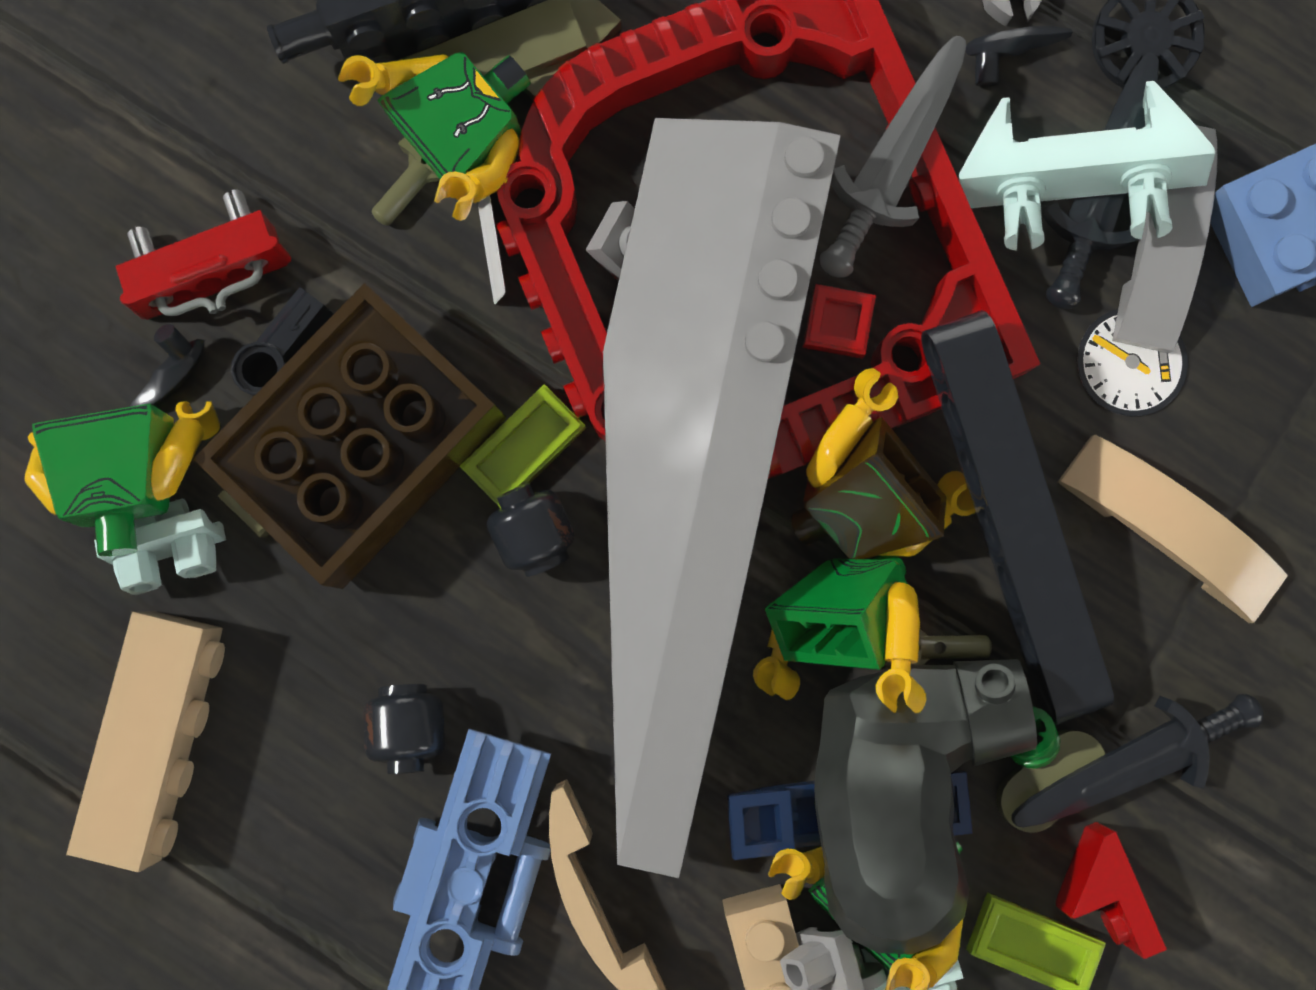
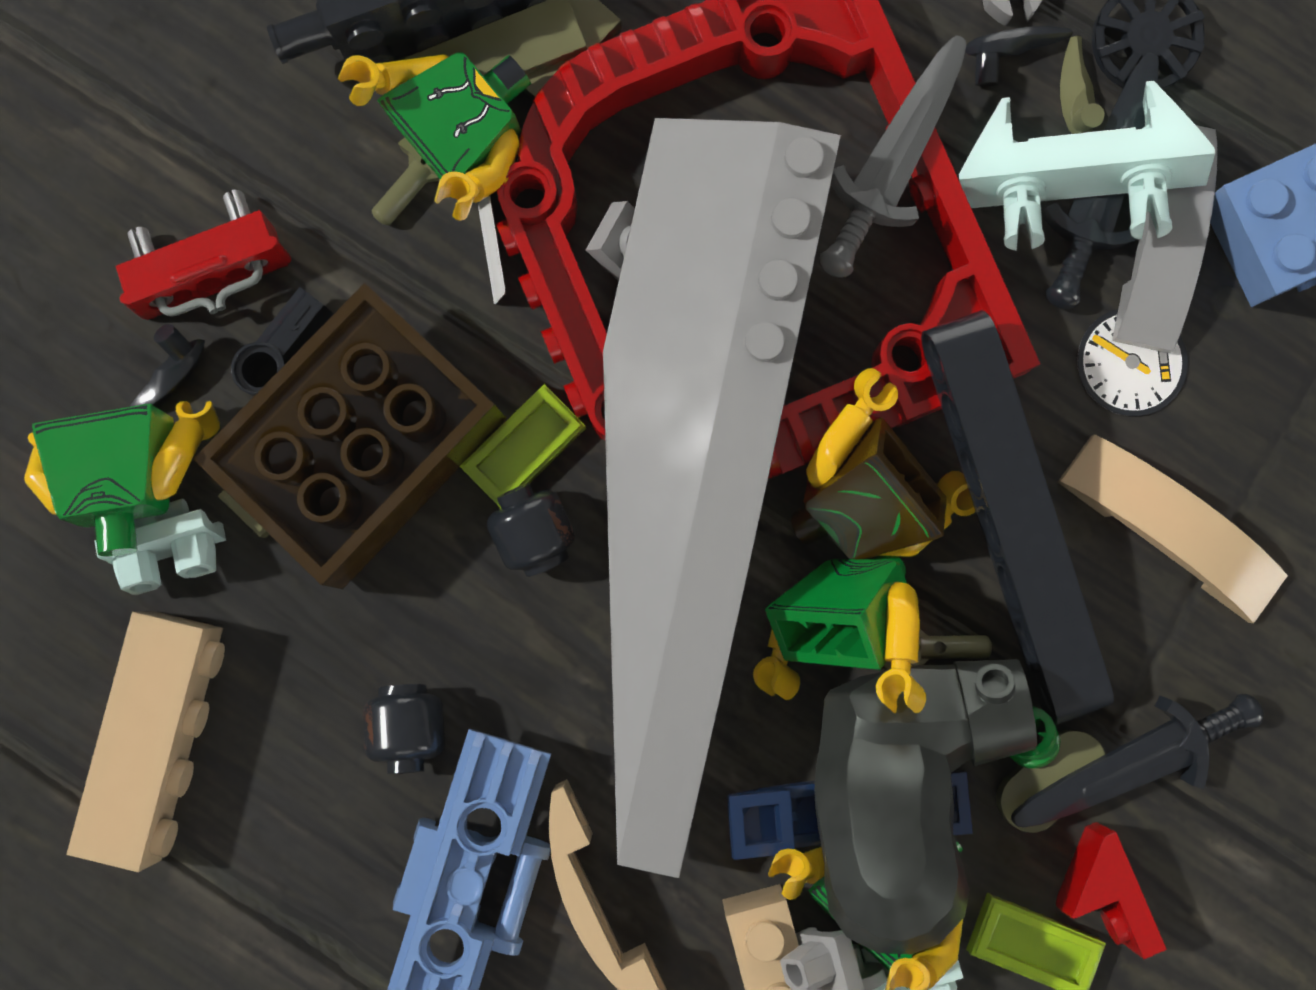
(839, 321): red tile -> none
(1077, 92): none -> olive bar

